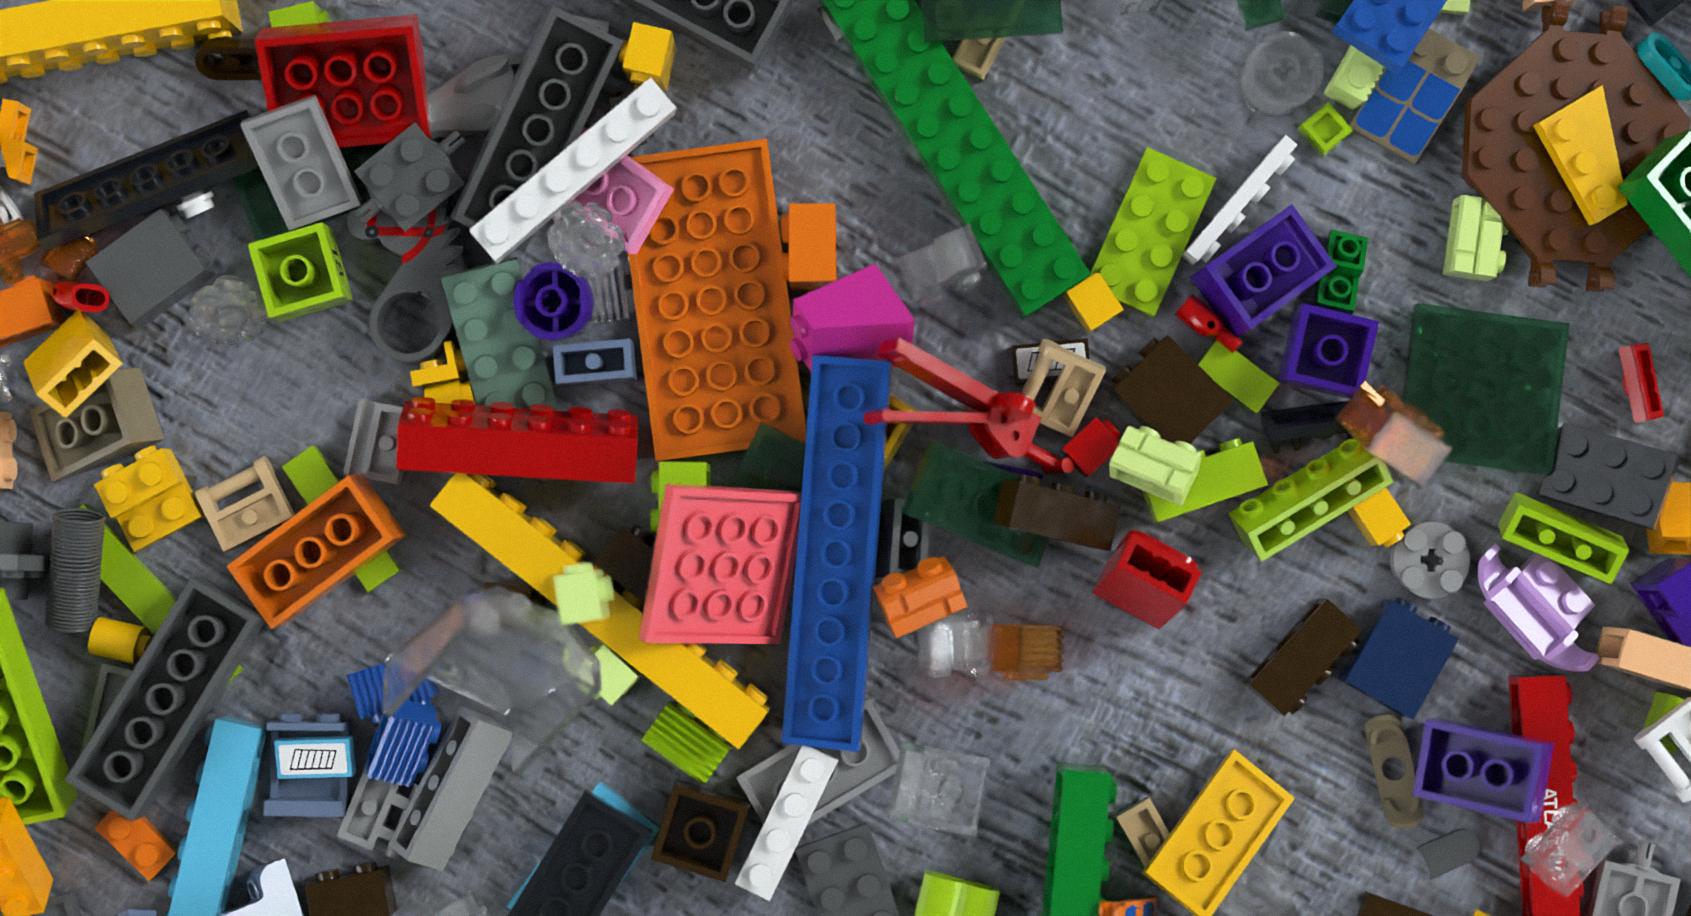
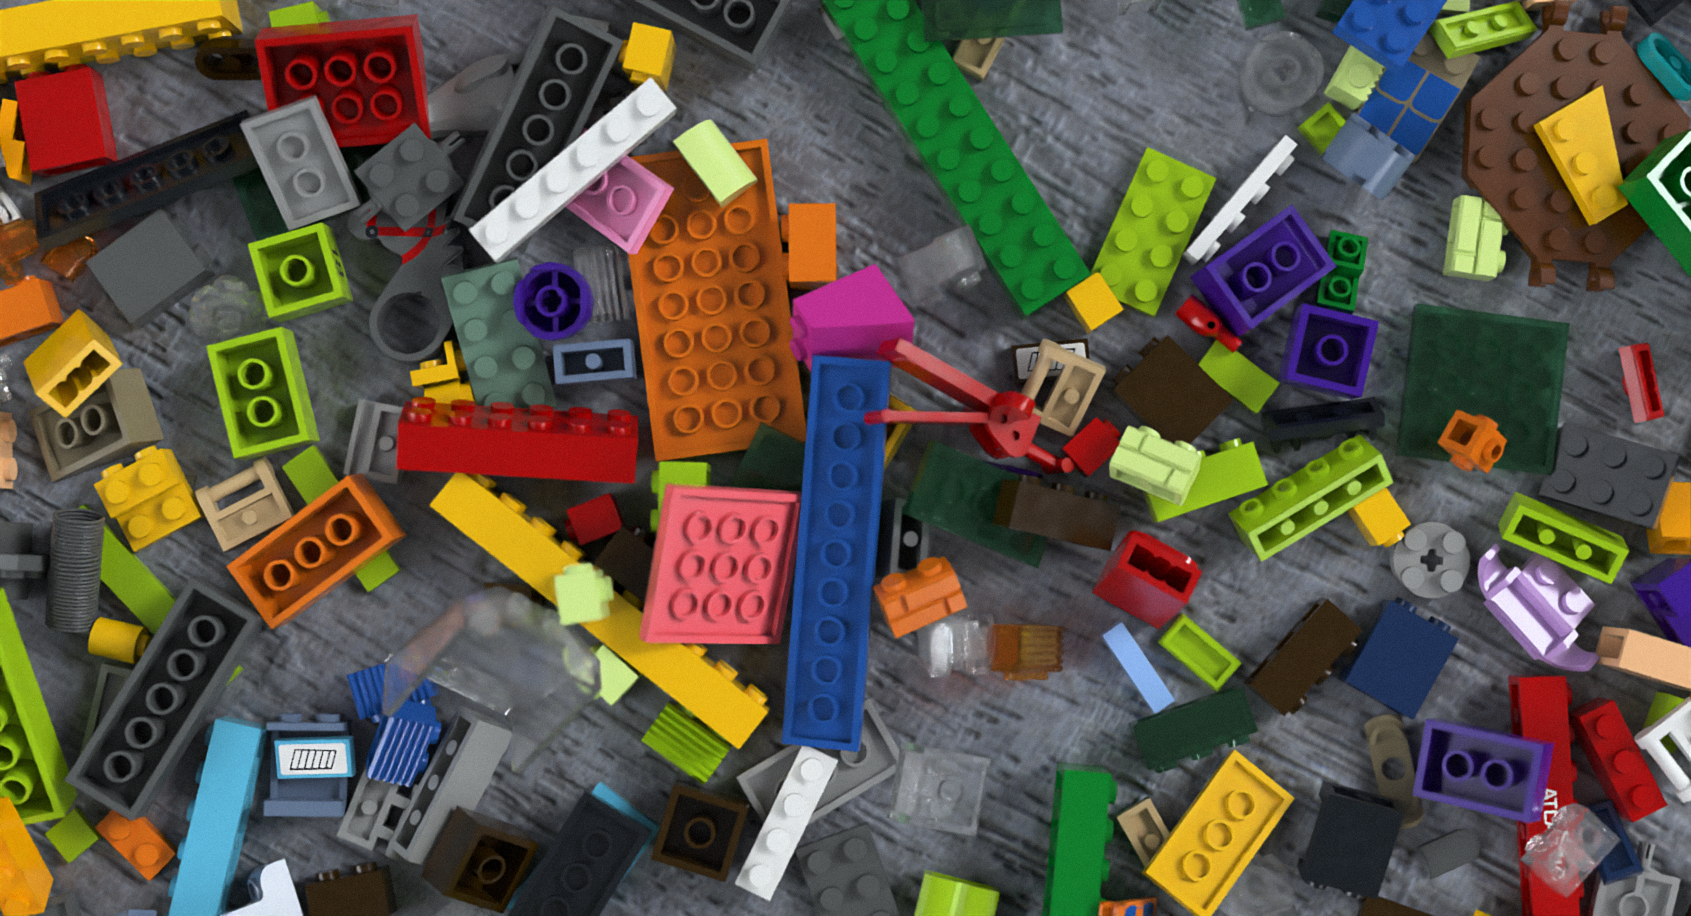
(66, 121): none -> red brick
(73, 835): none -> lime tile
(81, 296): red piece -> none
(196, 203): white plate -> none
(263, 393): none -> lime brick
(479, 860): none -> dark brown brick
(585, 240): clear plant -> none
(594, 520): none -> red brick
(715, 162): none -> yellowish green brick
(1136, 666): none -> light blue piece
(1193, 729): none -> clear green brick
(1199, 652): none -> lime tile
(1351, 841): none -> black panel
(1368, 156): none -> sand blue brick
(1395, 432): clear orange brick -> none
(1472, 441): none -> orange brick
(1482, 29): none -> lime tile
(1616, 759): none -> red brick
(1622, 859): none -> dark blue tile

